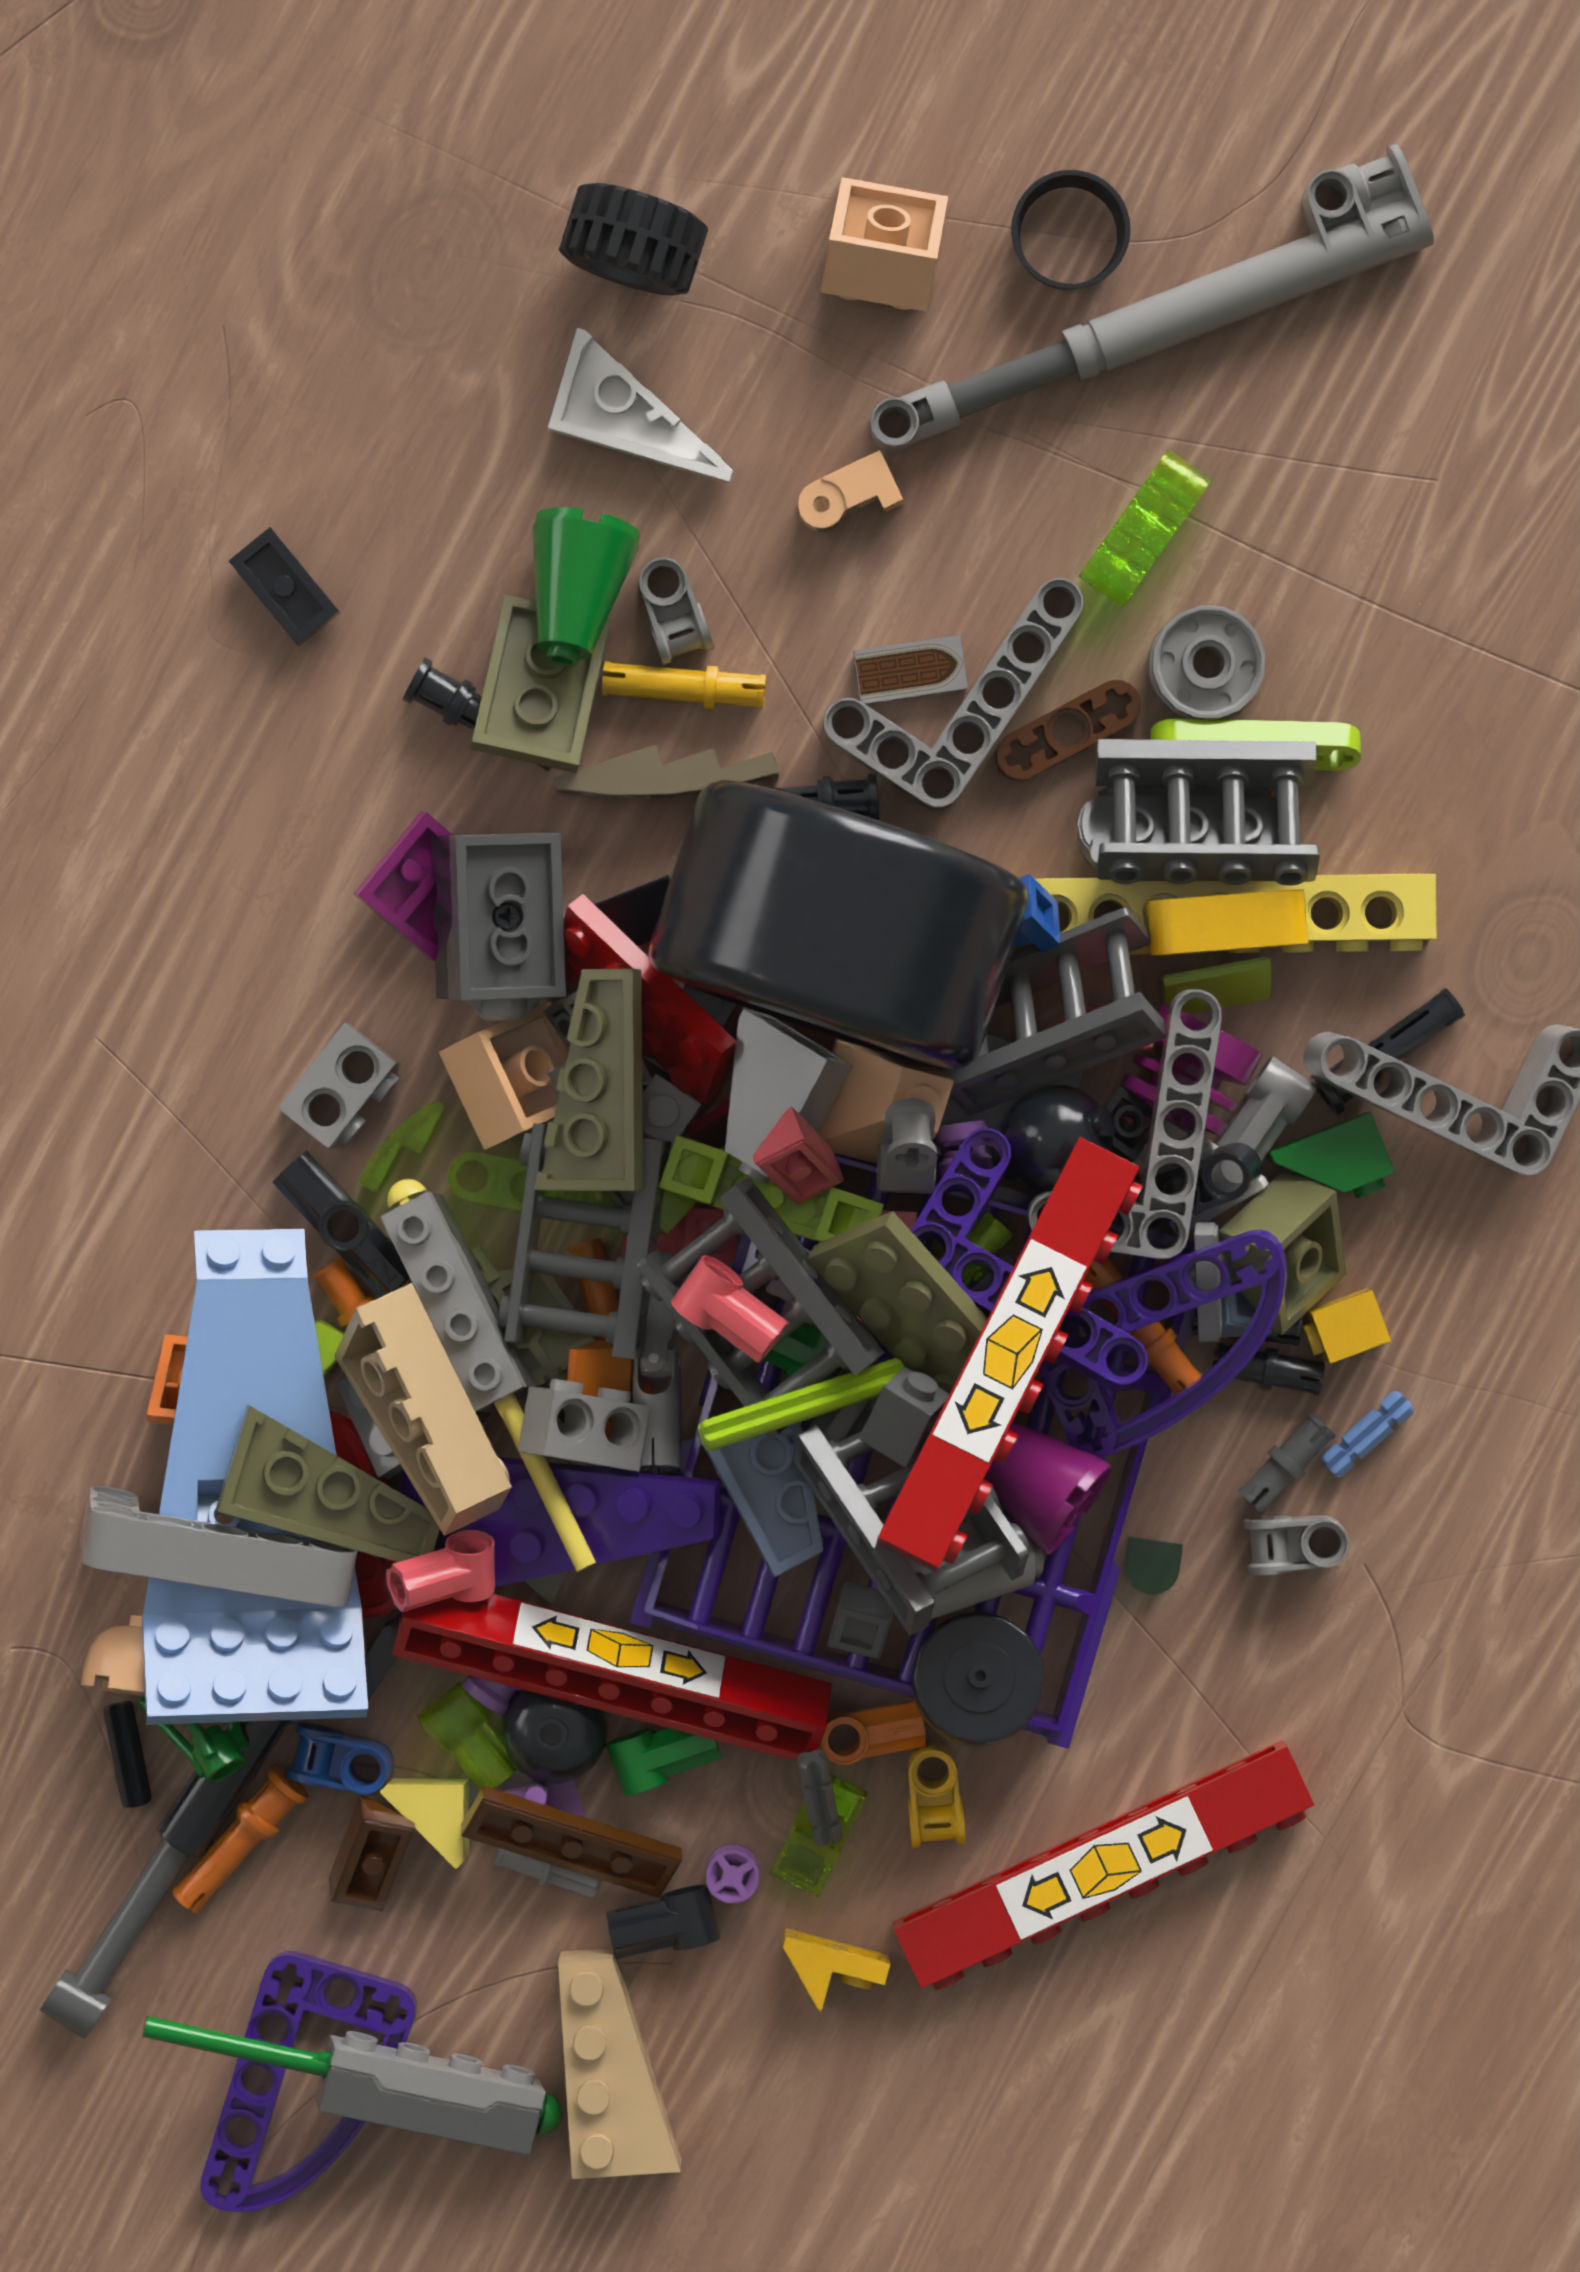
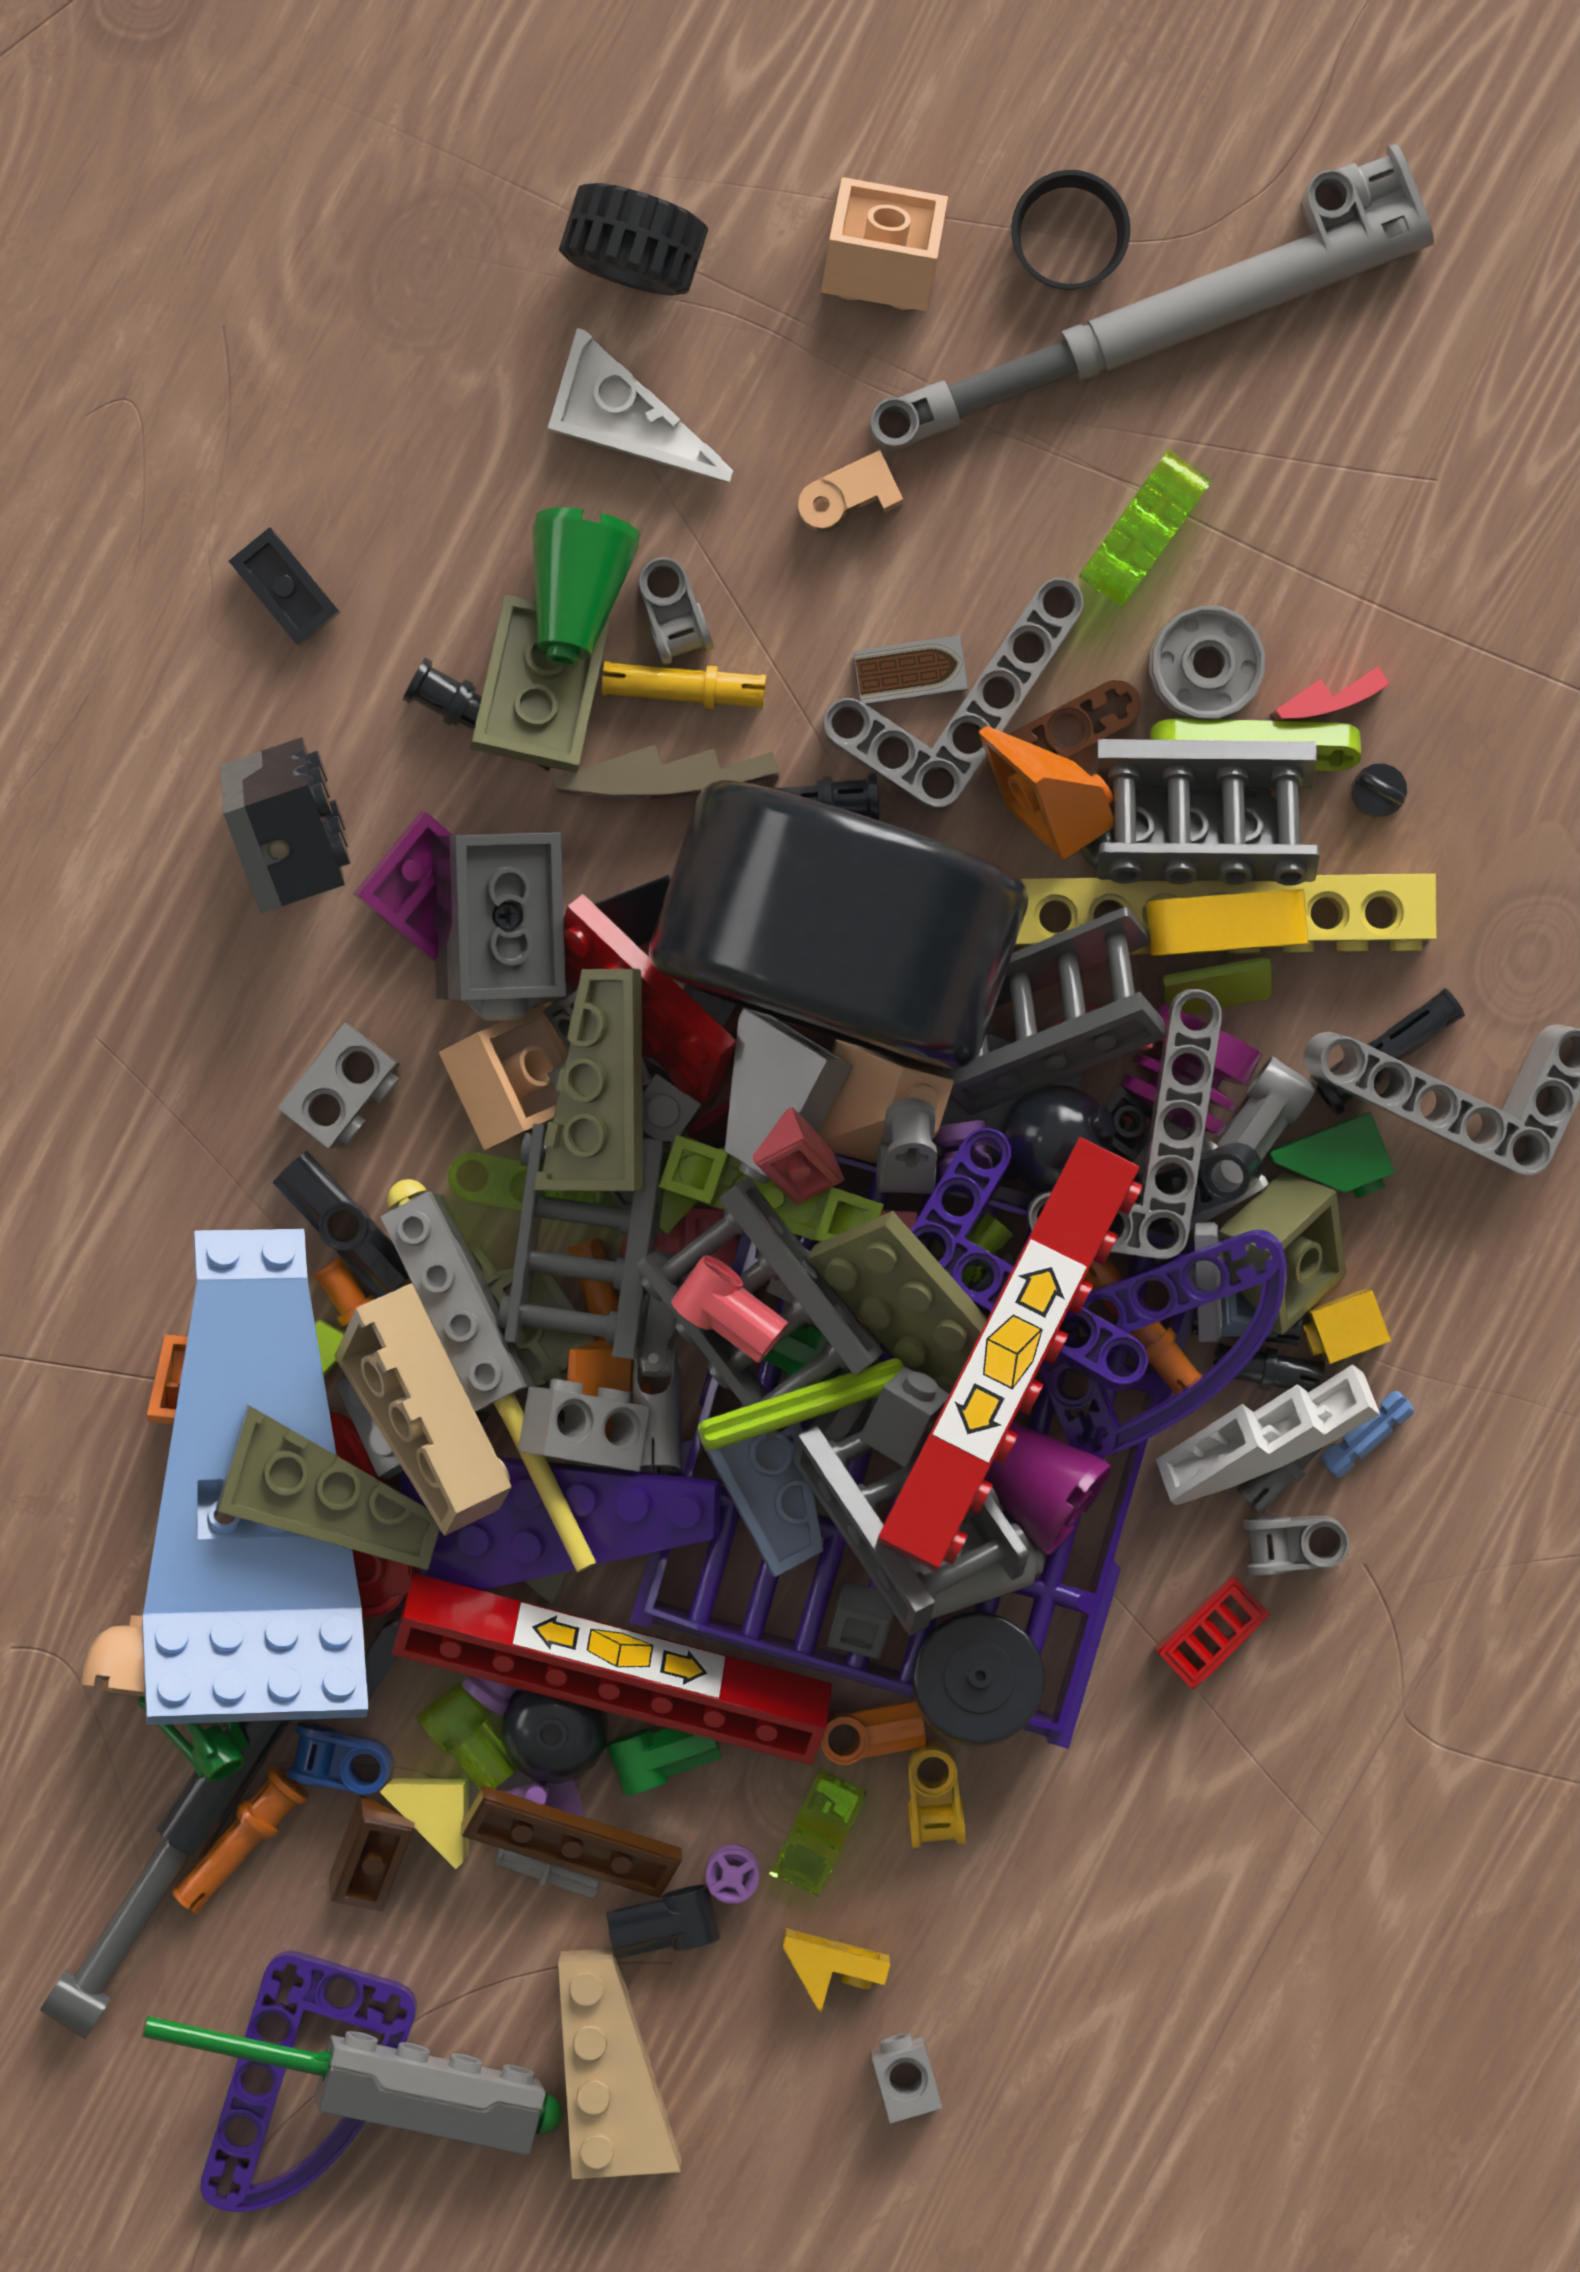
(127, 1754): black axle -> none
(211, 1554): light grey beam -> none
(284, 824): none -> black piece
(412, 1133): clear neon green slope -> none
(458, 1571): coral piece -> none
(819, 1797): dark grey axle -> none
(910, 2100): none -> light grey brick
(1041, 918): blue tile -> none
(1048, 793): none -> orange slope
(1103, 1865): red brick -> none
(1152, 1564): clear green tile -> none
(1226, 1646): none -> red slope
(1261, 1441): none -> white slope
(1318, 702): none -> coral slope
(1379, 790): none -> black tile

